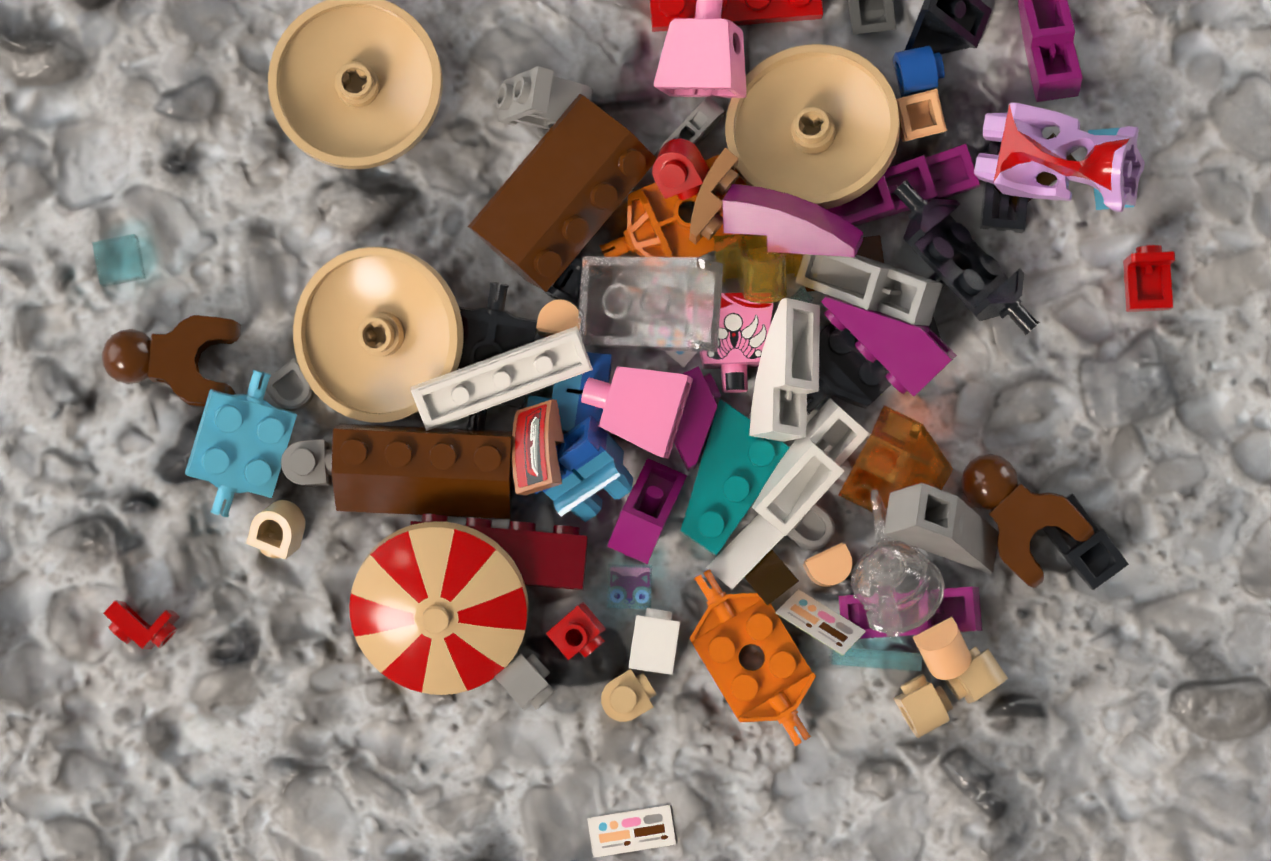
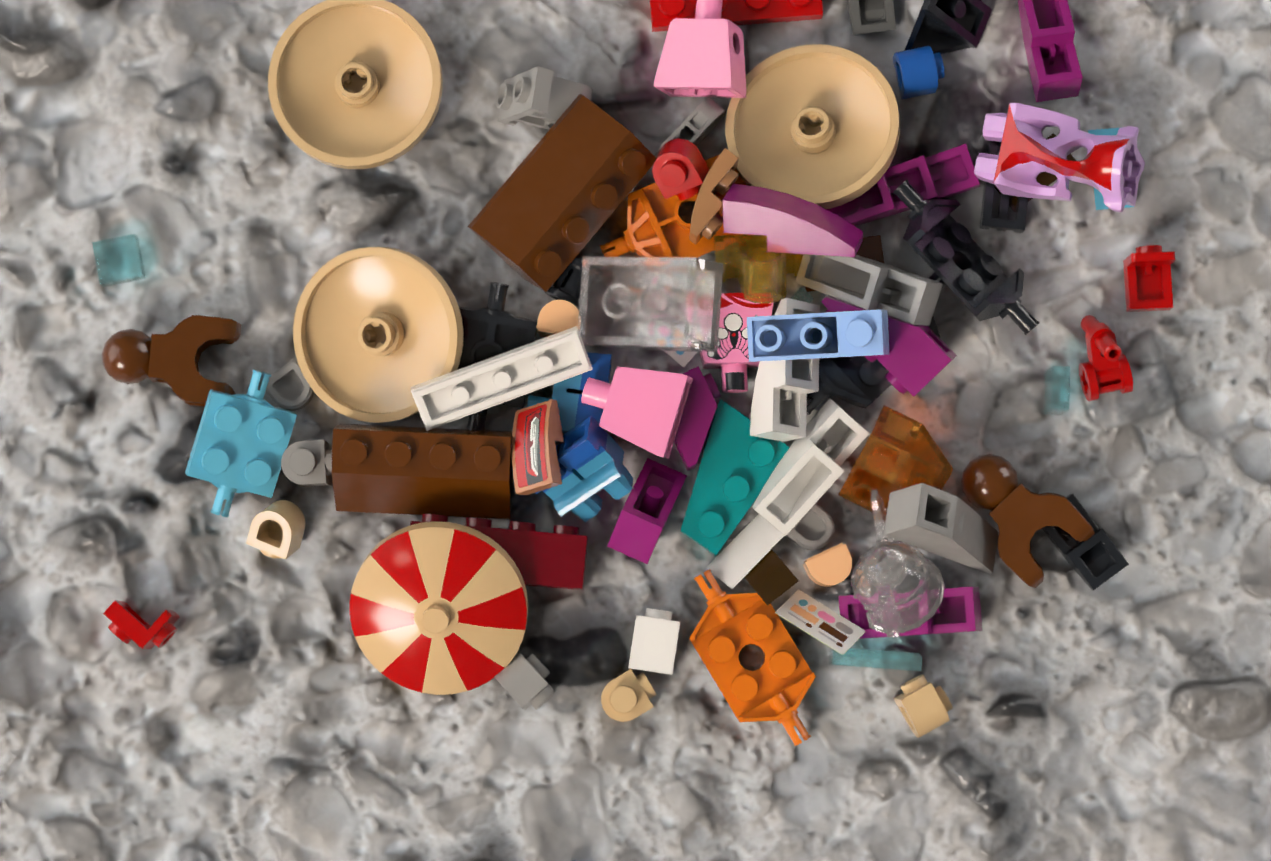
(577, 632): red plate -> none
(629, 586): clear light blue tile -> none
(631, 831): white sticker -> none
(818, 335): none -> light blue slope
(920, 115): light nougat brick -> none
(944, 650): light nougat brick -> none
(979, 679): tan plate -> none
(1057, 390): none -> clear light blue tile
(1106, 367): none -> red piece

